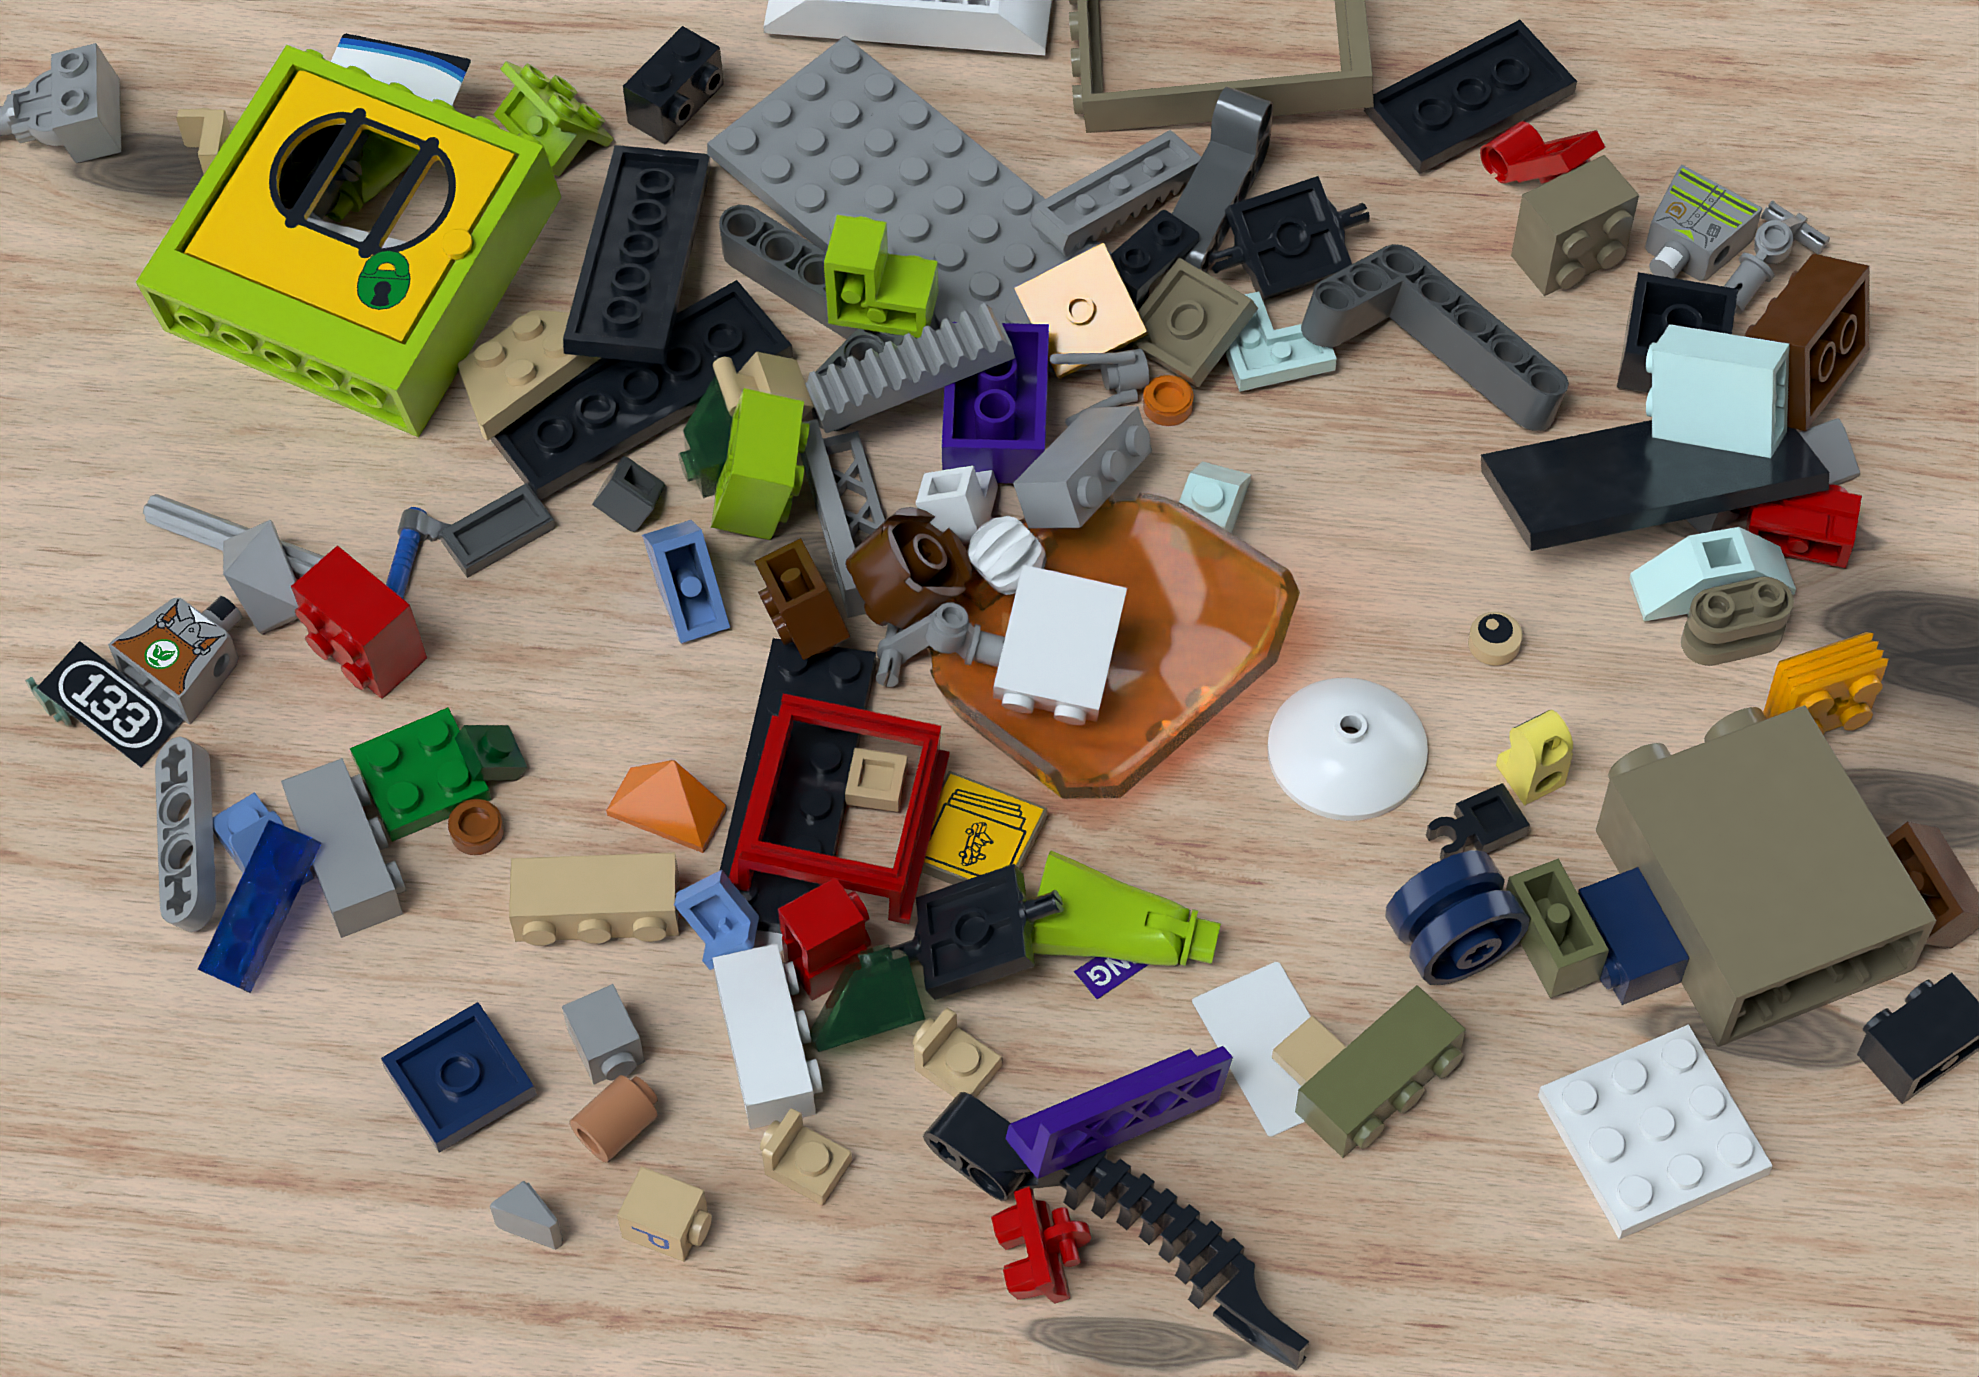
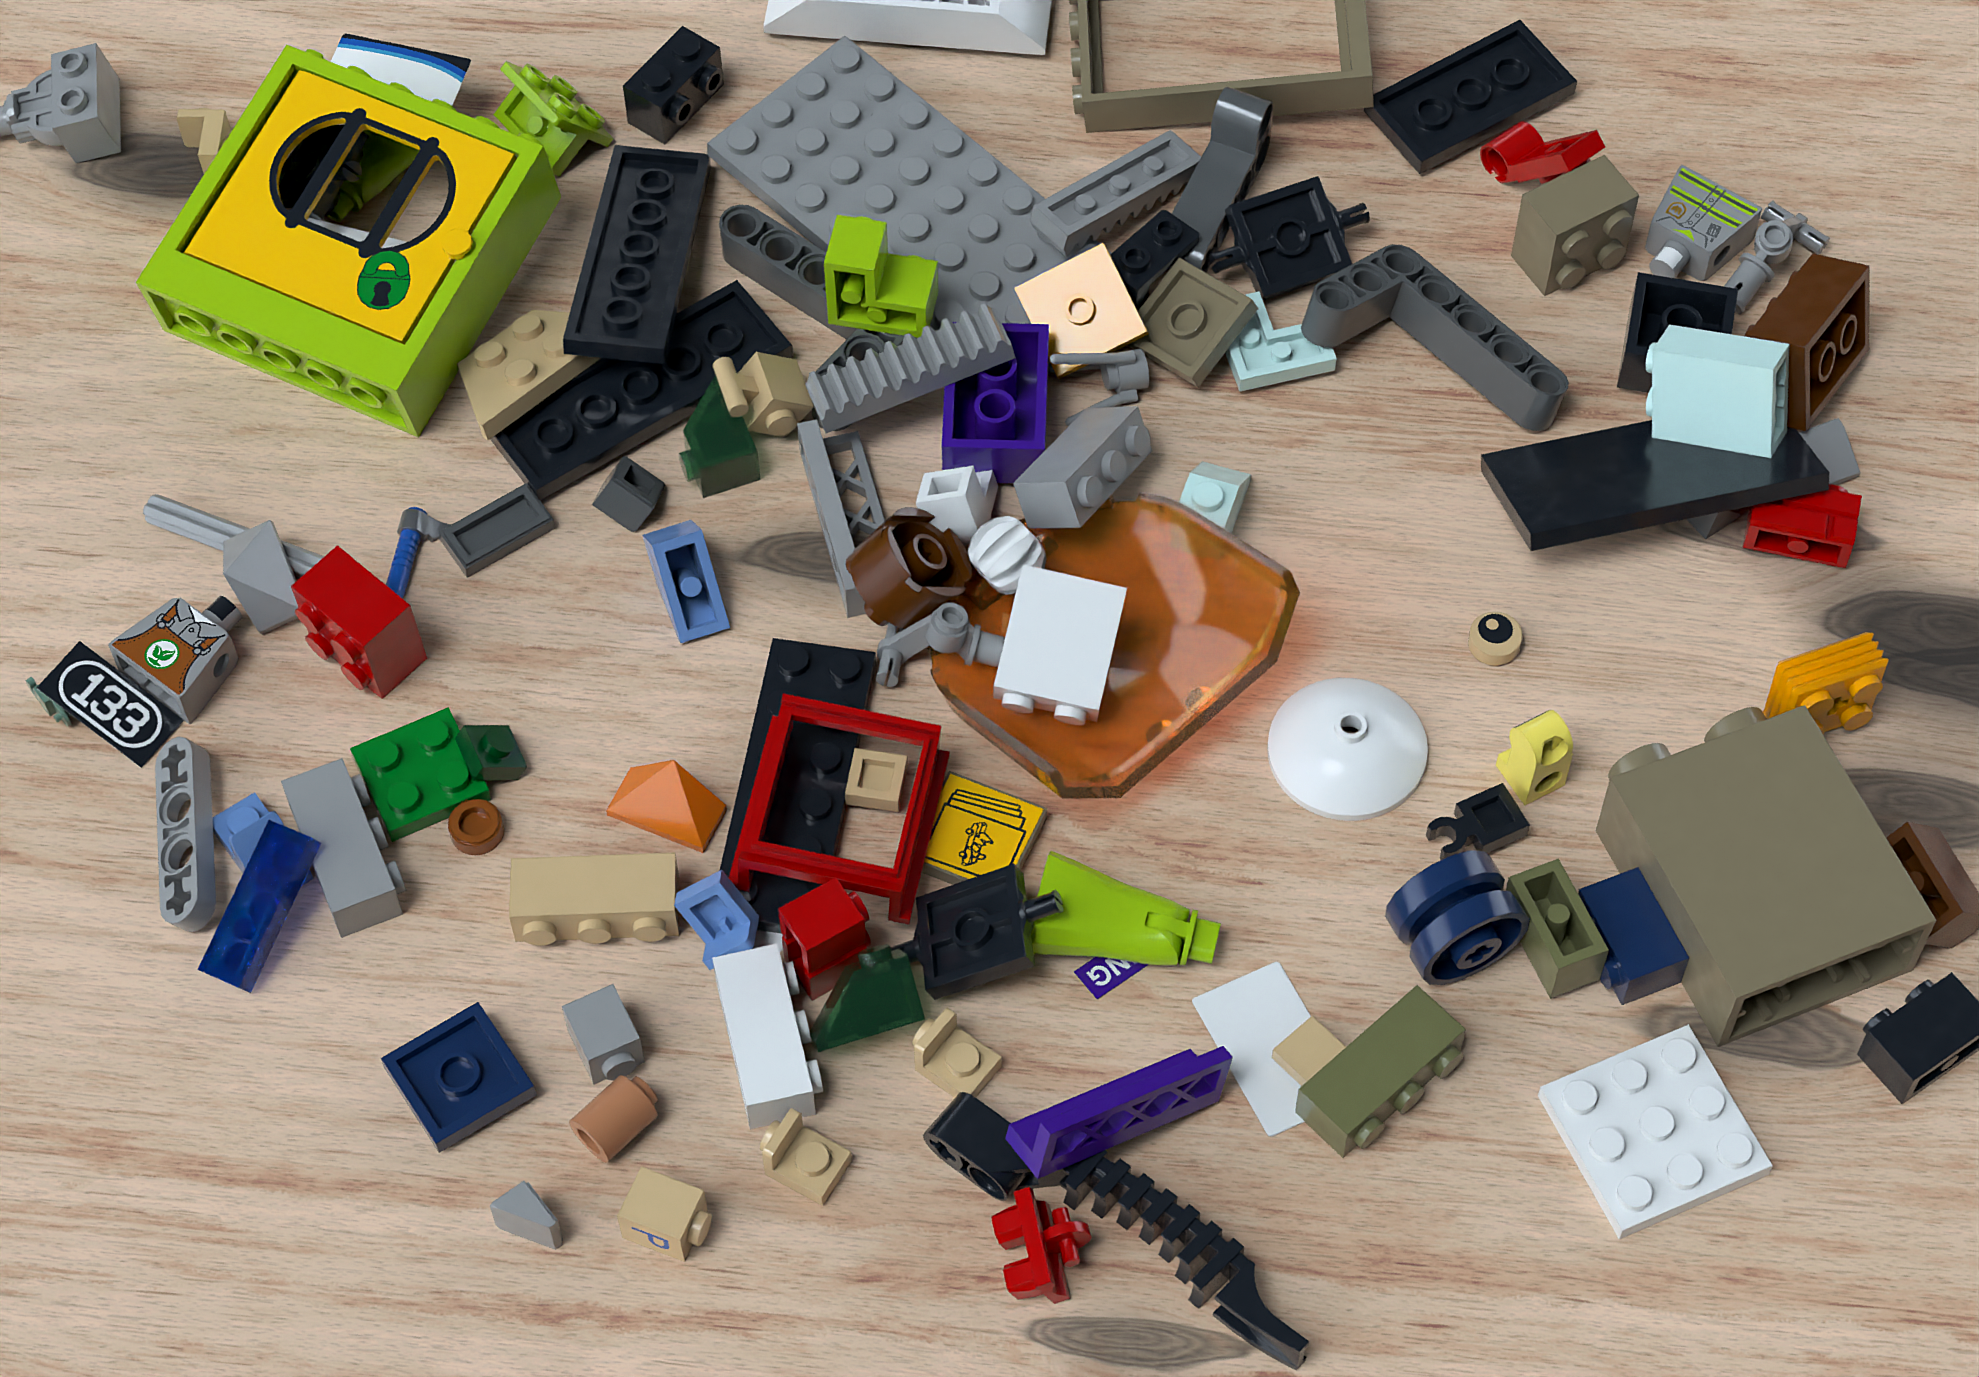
(761, 465): lime brick -> none
(800, 601): reddish brown brick -> none
(1168, 400): orange tile -> none
(1704, 561): light aqua slope -> none
(1736, 621): dark tan brick -> none

